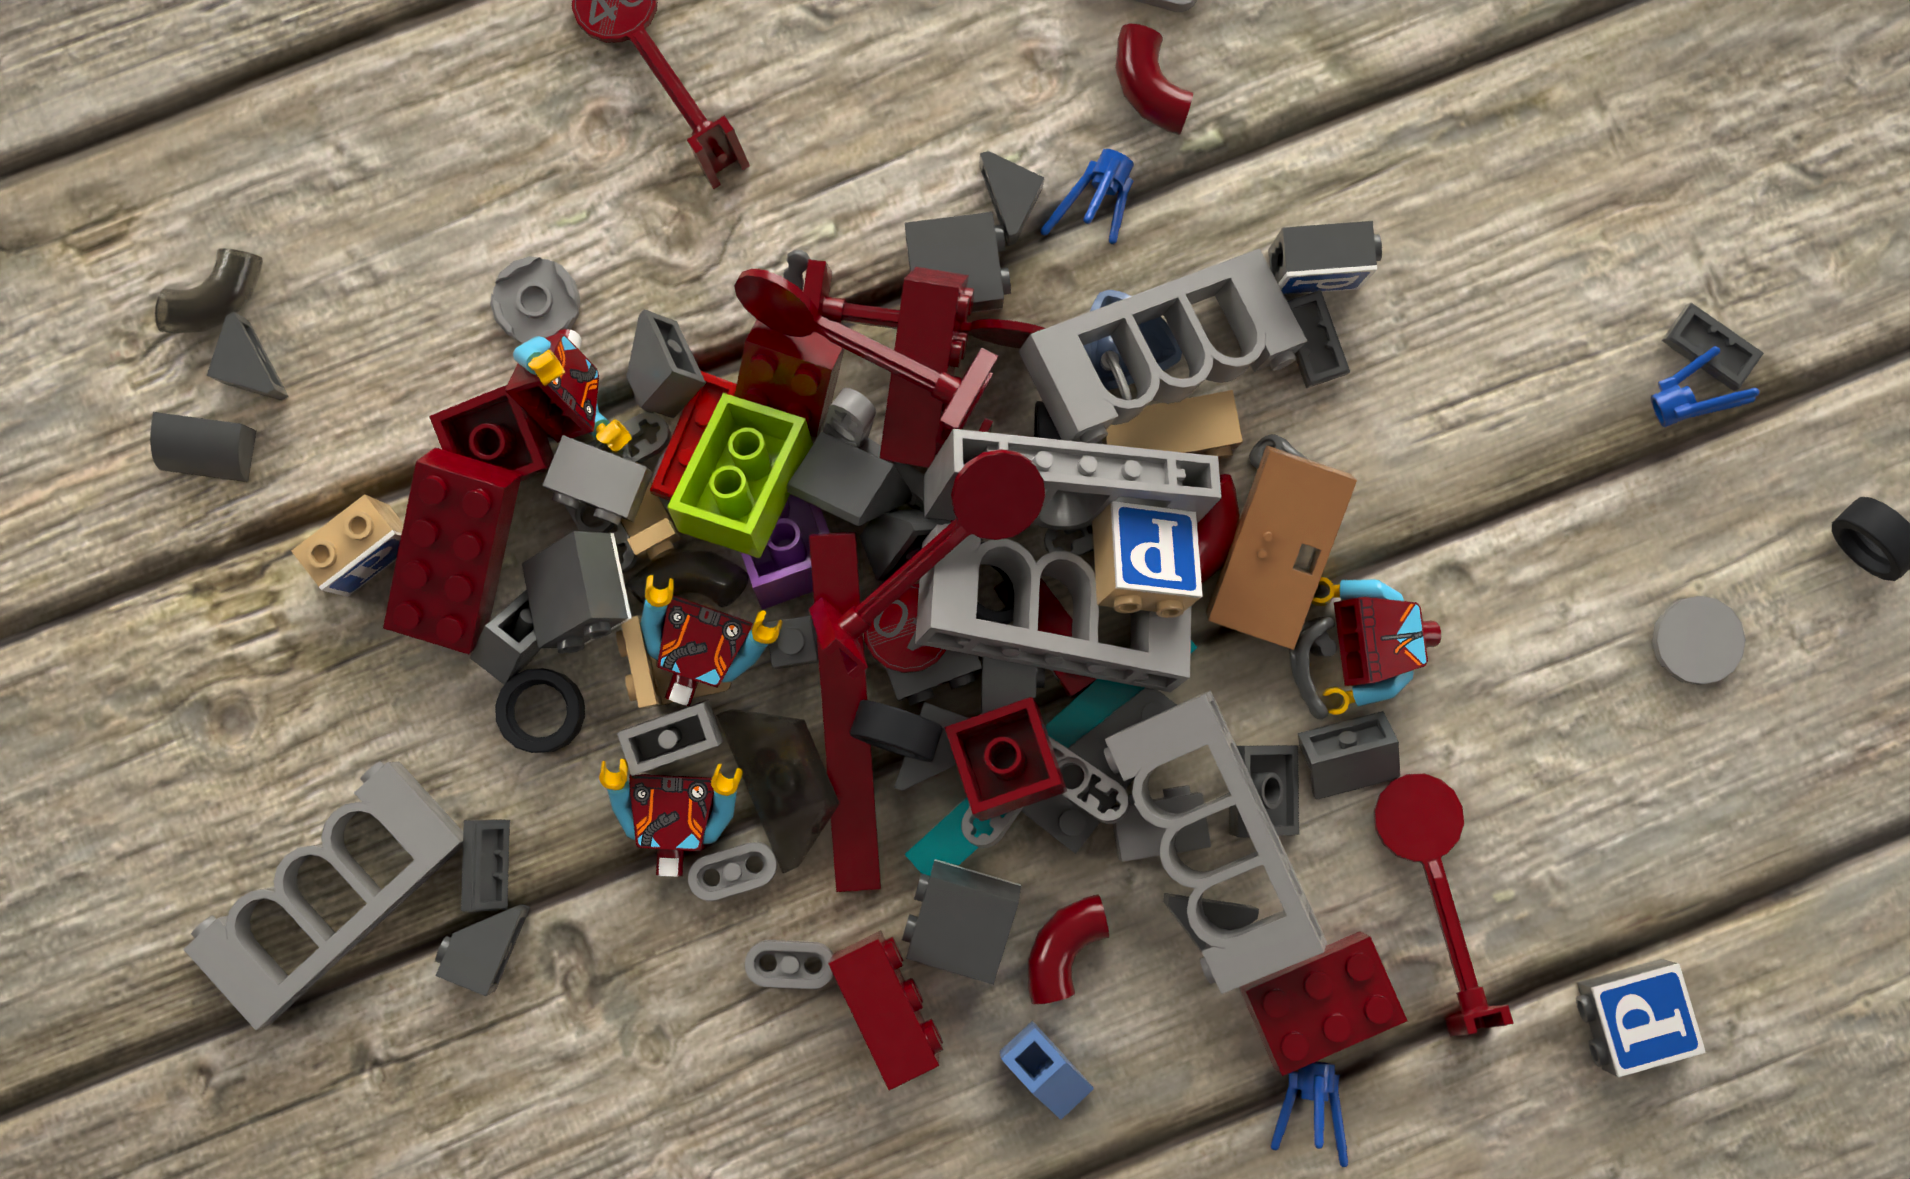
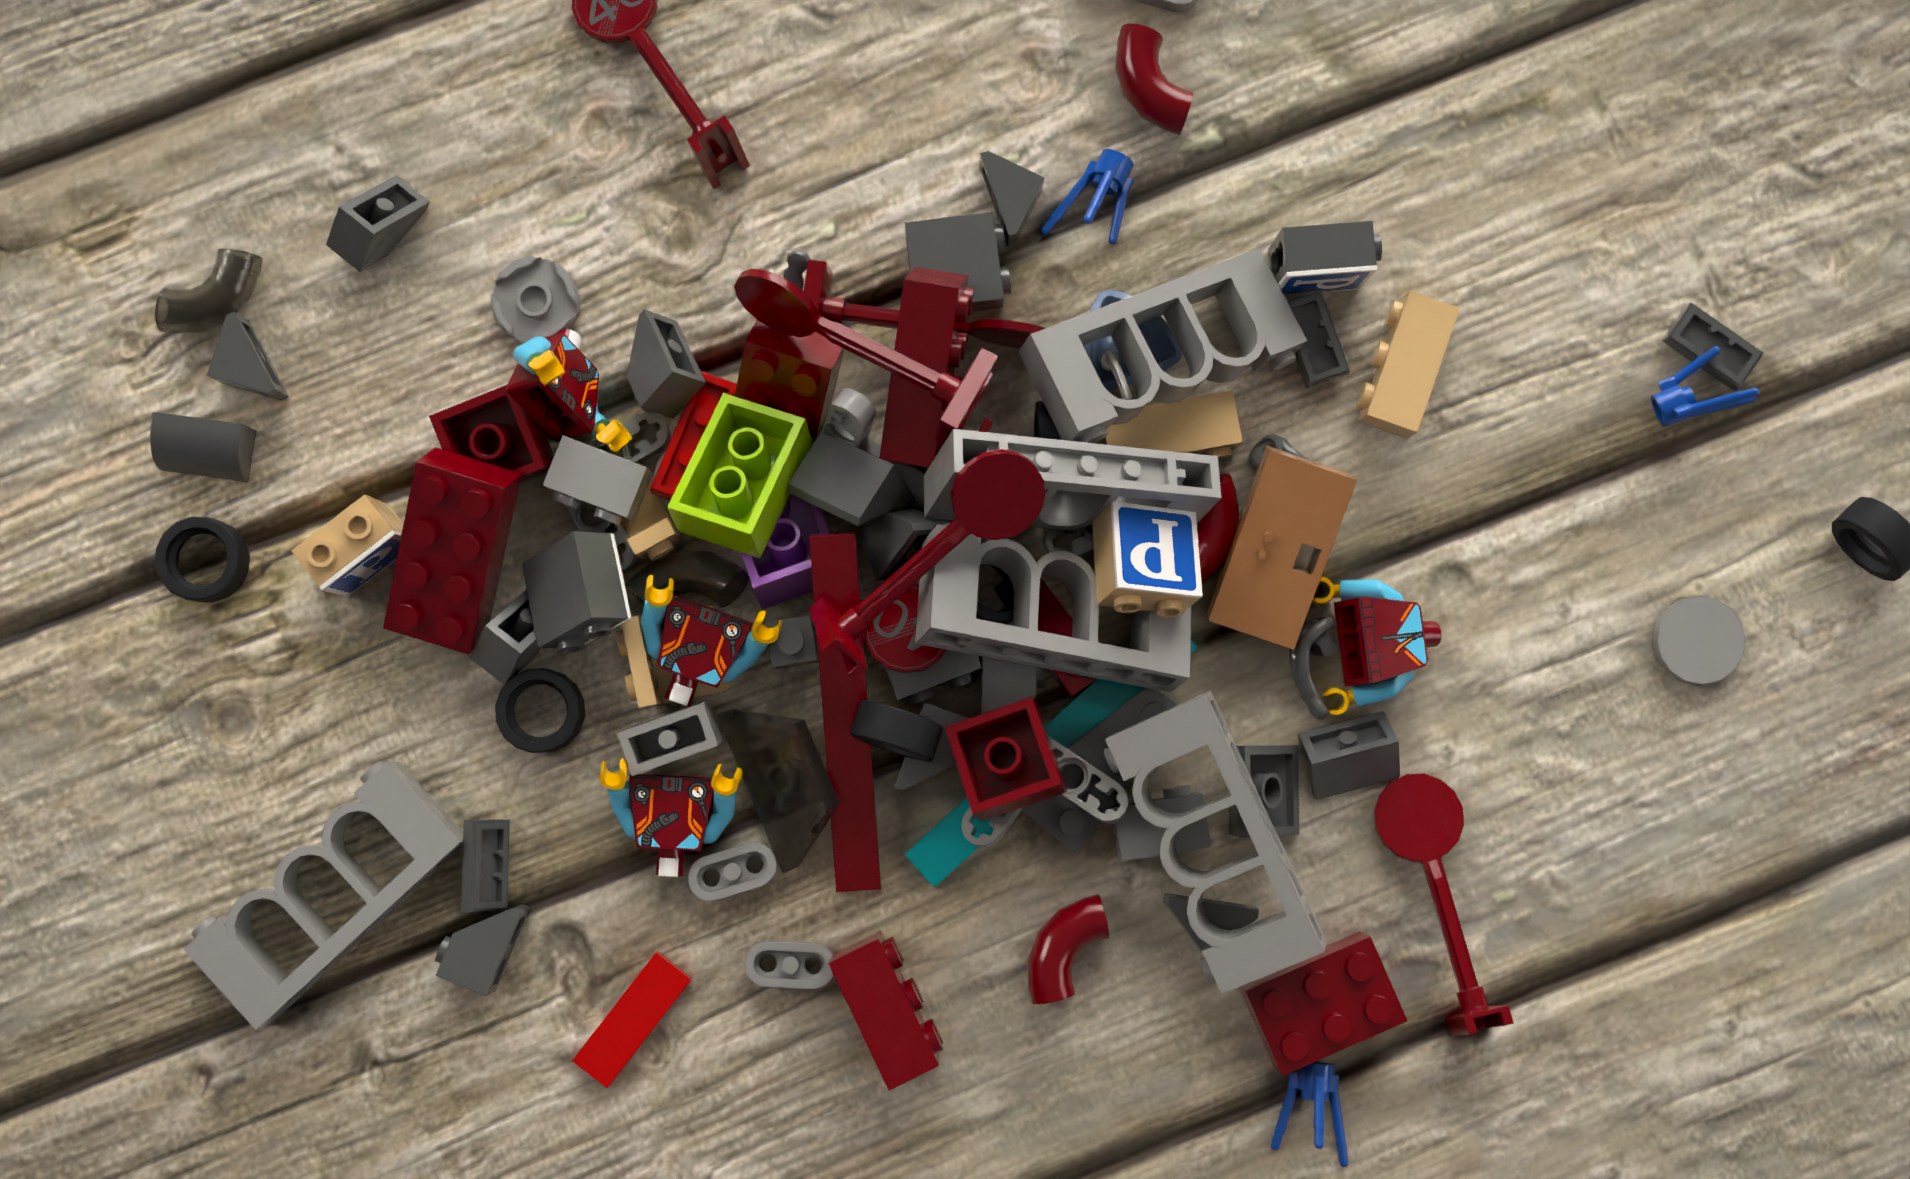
(168, 557): none -> black tyre
(375, 222): none -> dark grey slope
(632, 1019): none -> red tile
(962, 921): dark grey piece -> none
(1045, 1070): medium blue slope -> none
(1407, 364): none -> tan brick
(1639, 1018): piece -> none

